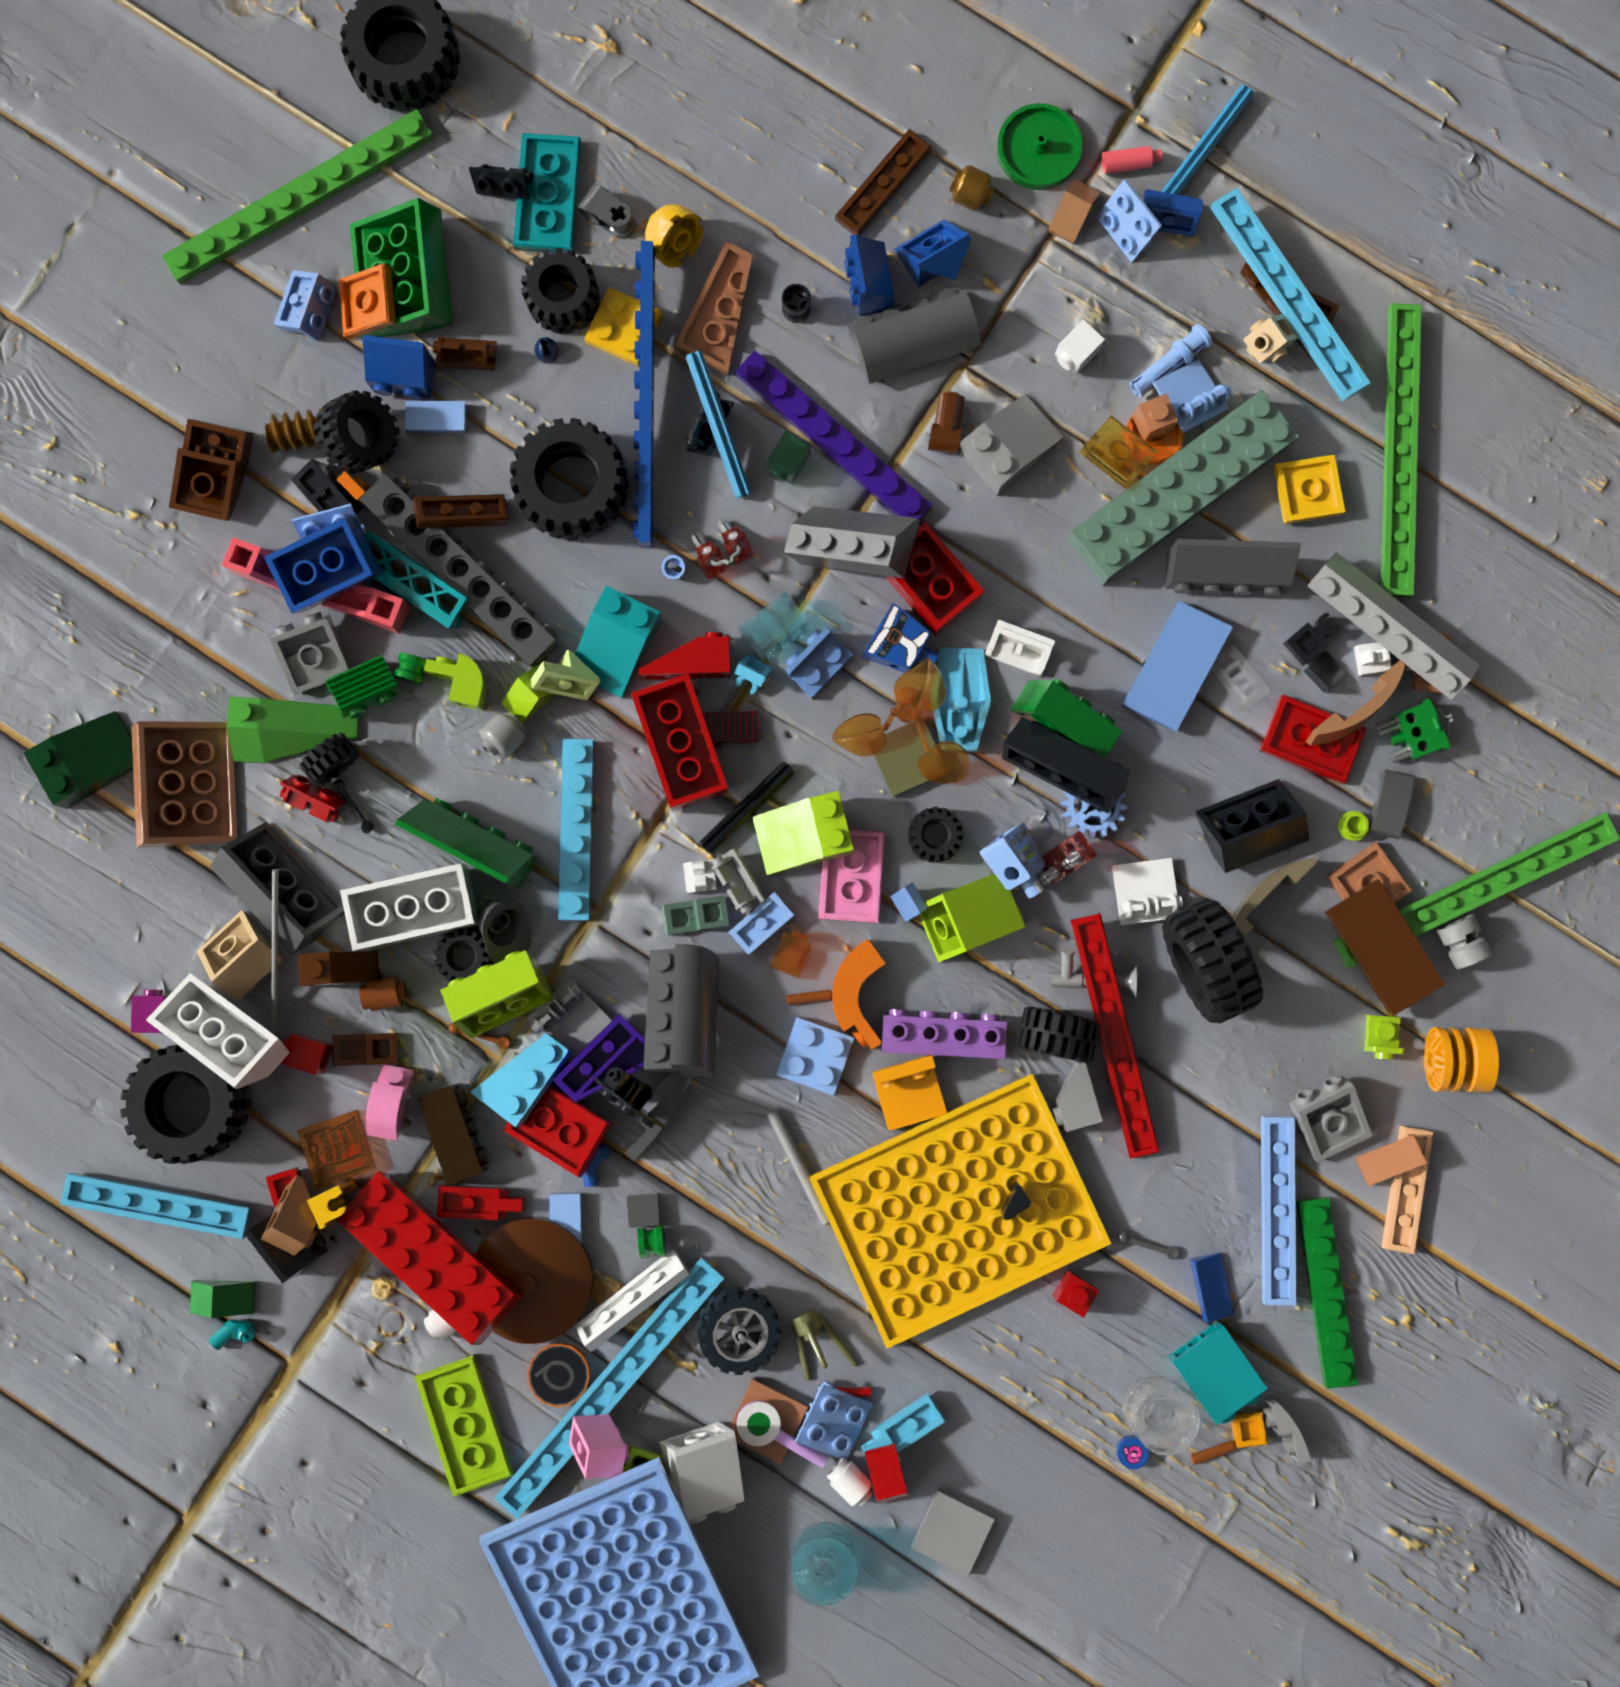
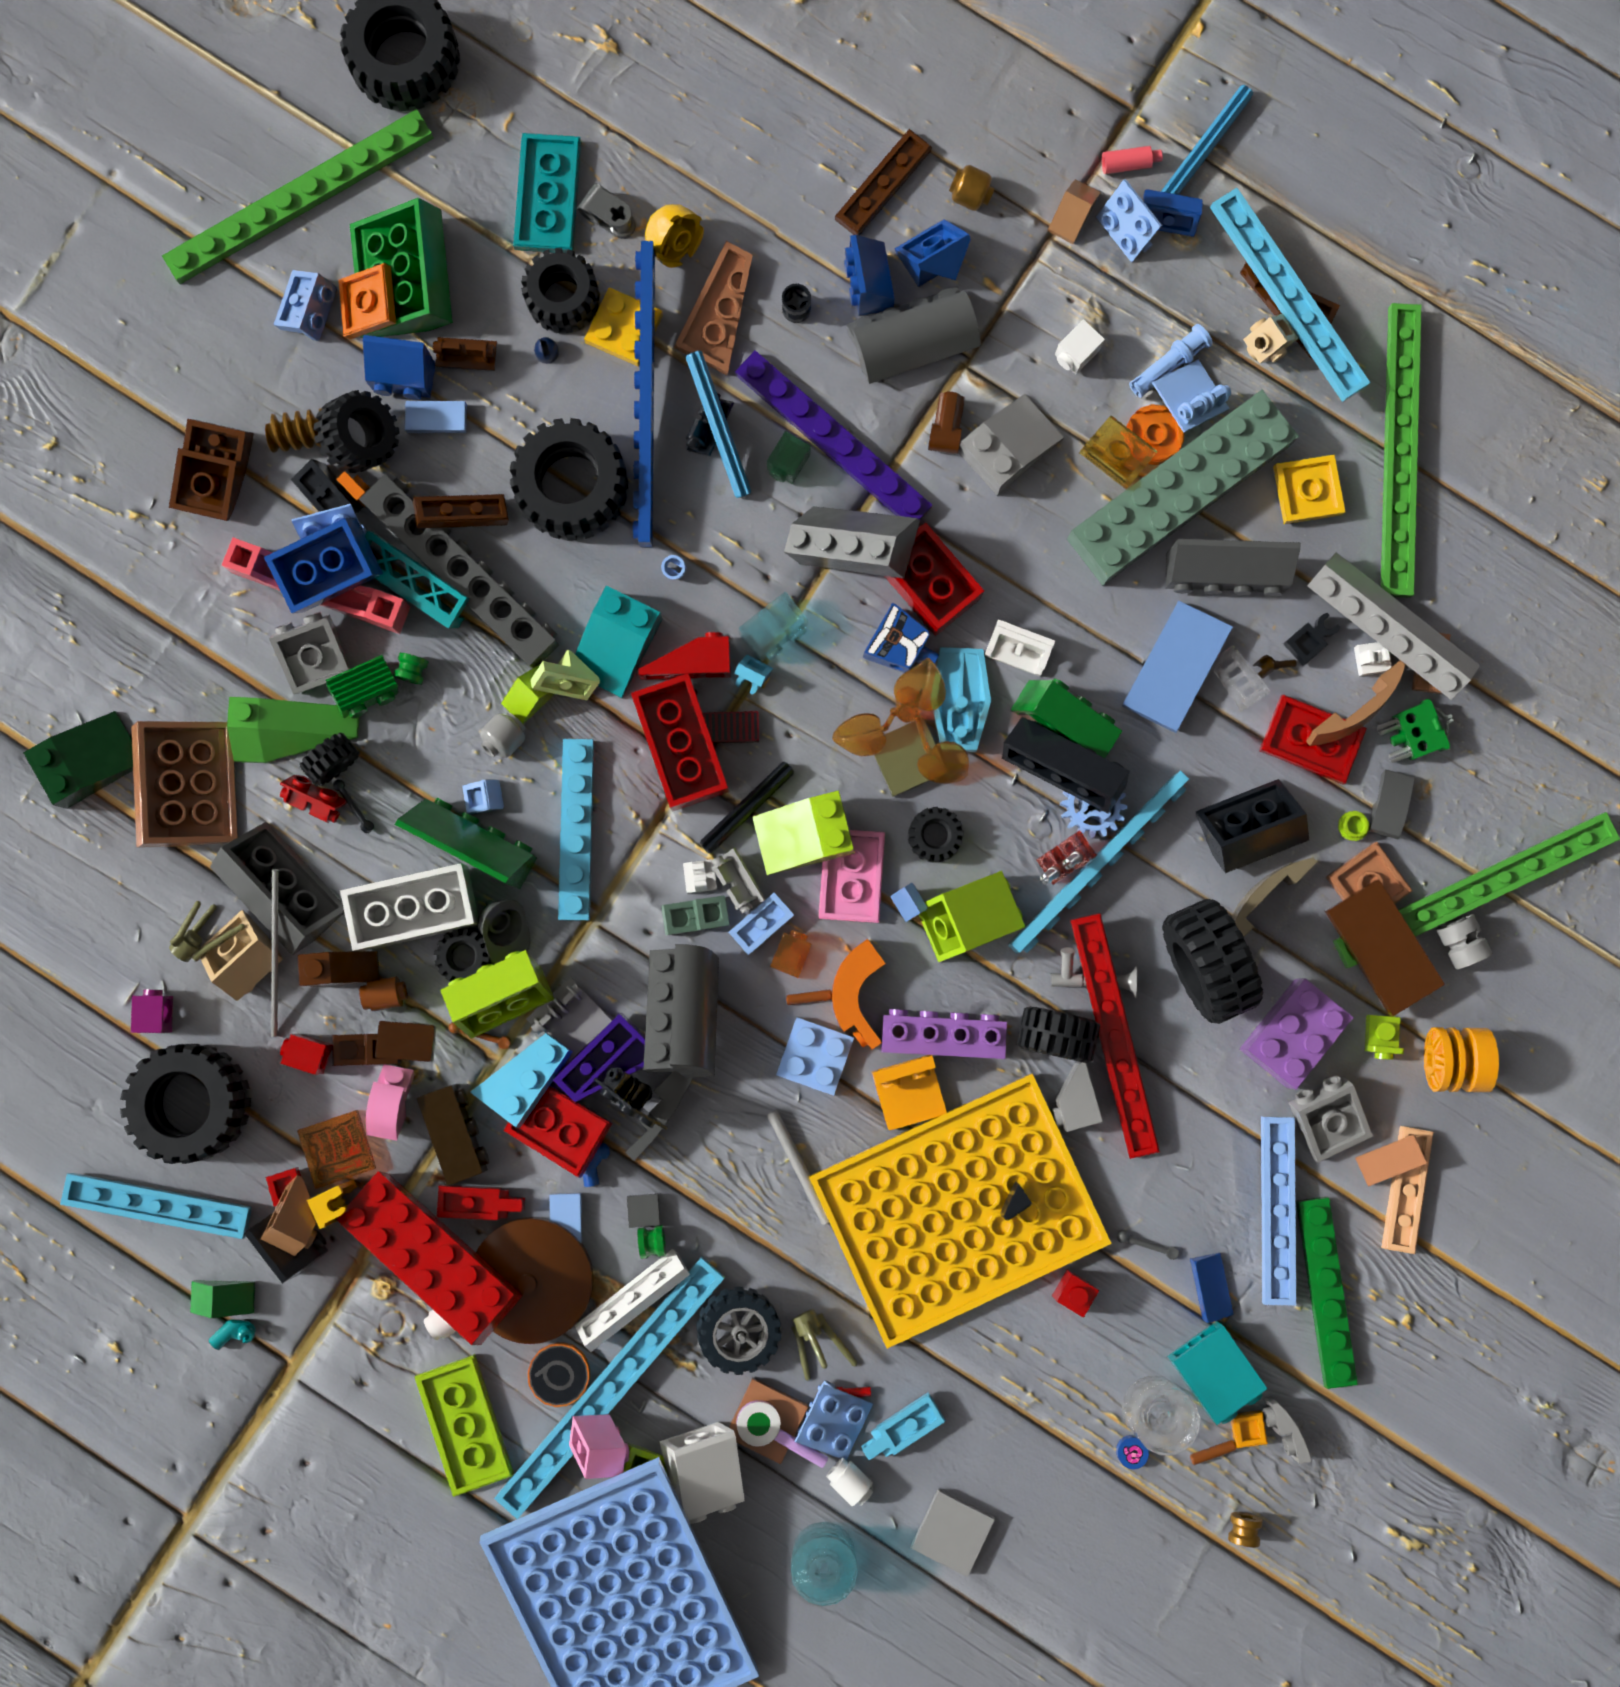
(187, 944): none -> olive plant
(218, 1033): white slope -> none
(404, 1041): none -> reddish brown sticker
(468, 680): lime brick -> none
(483, 796): none -> light blue slope
(501, 182): black hinge -> none
(711, 557): clear red piece -> none
(818, 662): medium blue bracket -> none
(886, 1474): red slope -> none
(1015, 860): light blue torso -> none
(1039, 146): green piece -> none
(1090, 872): none -> medium azure plate
(1146, 891): white hinge -> none
(1155, 417): nougat brick -> none
(1245, 1529): none -> pearl gold wheel
(1268, 665): none -> dark brown hand
(1296, 1033): none -> medium lavender brick
(1324, 671): black slope -> none

